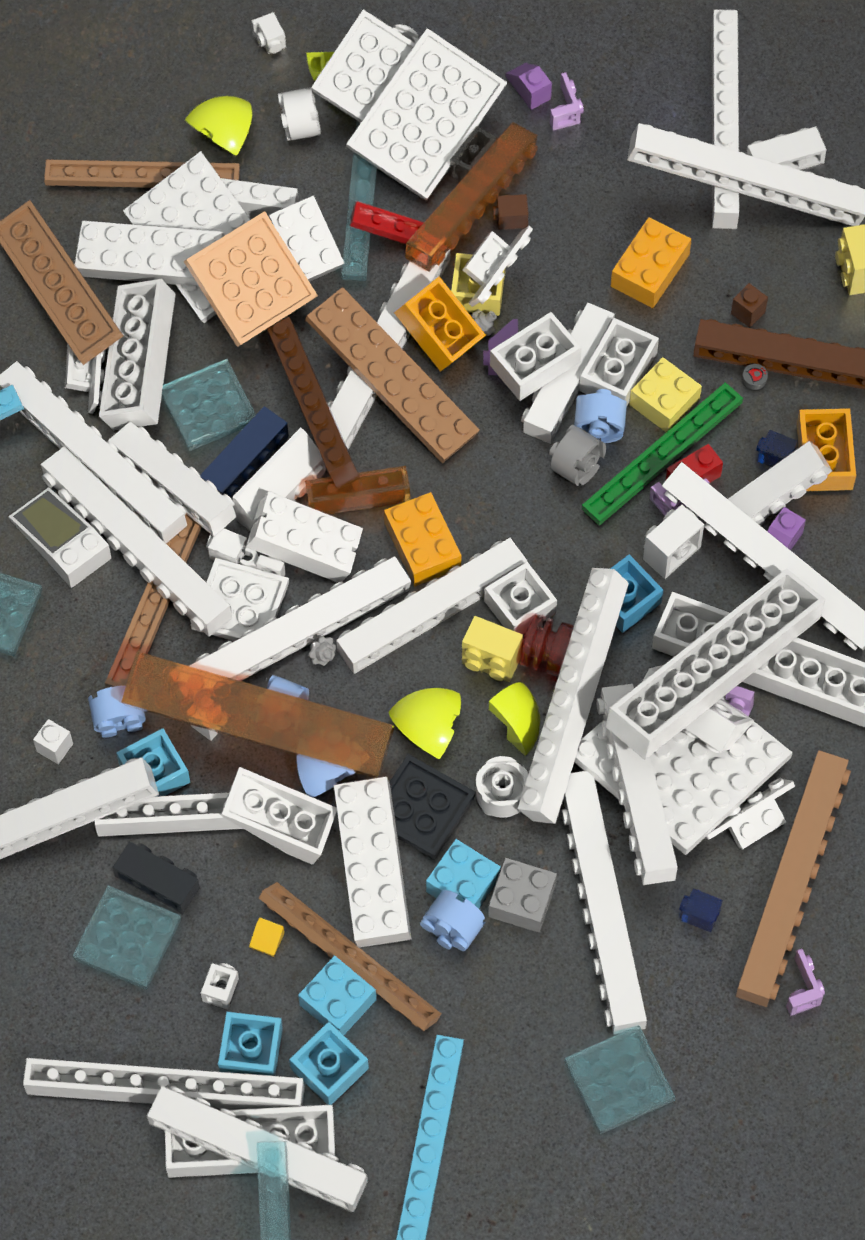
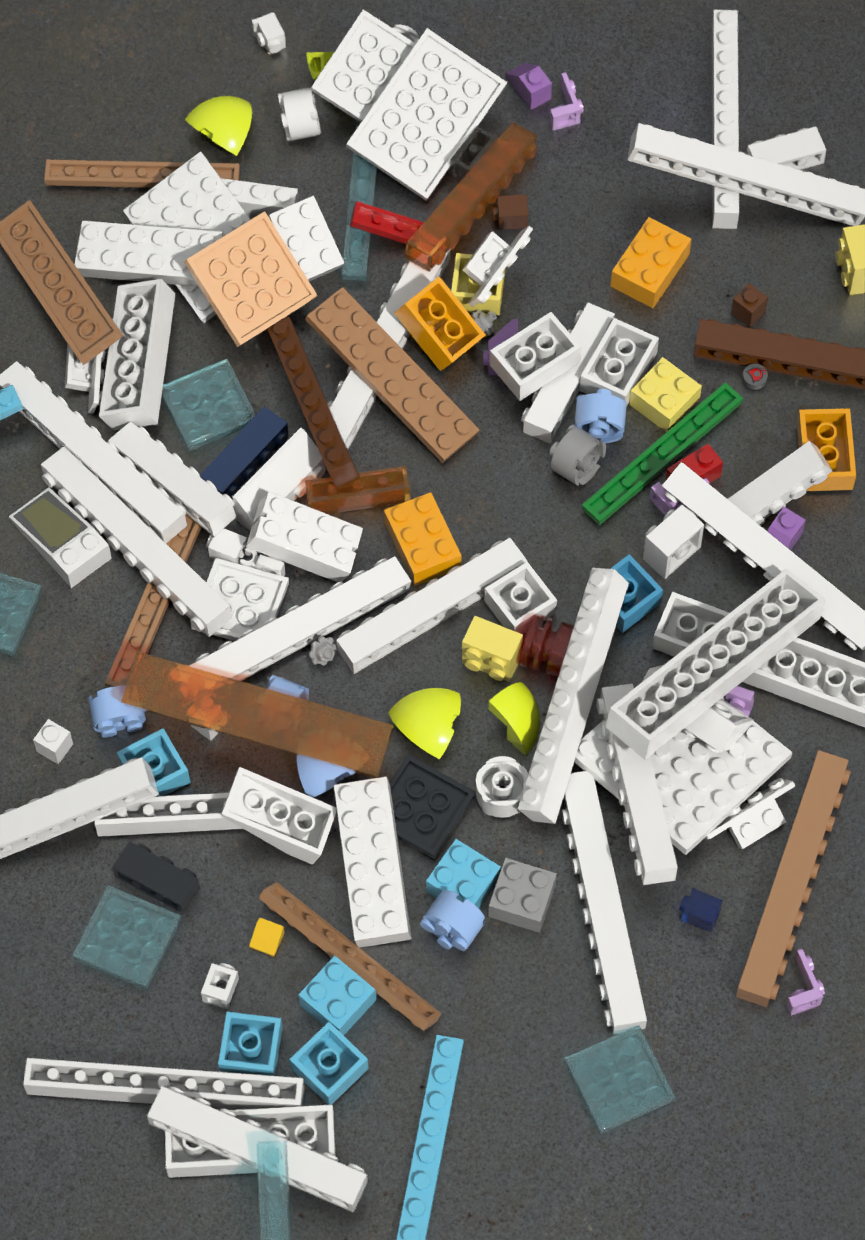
(775, 448): clear blue brick -> none

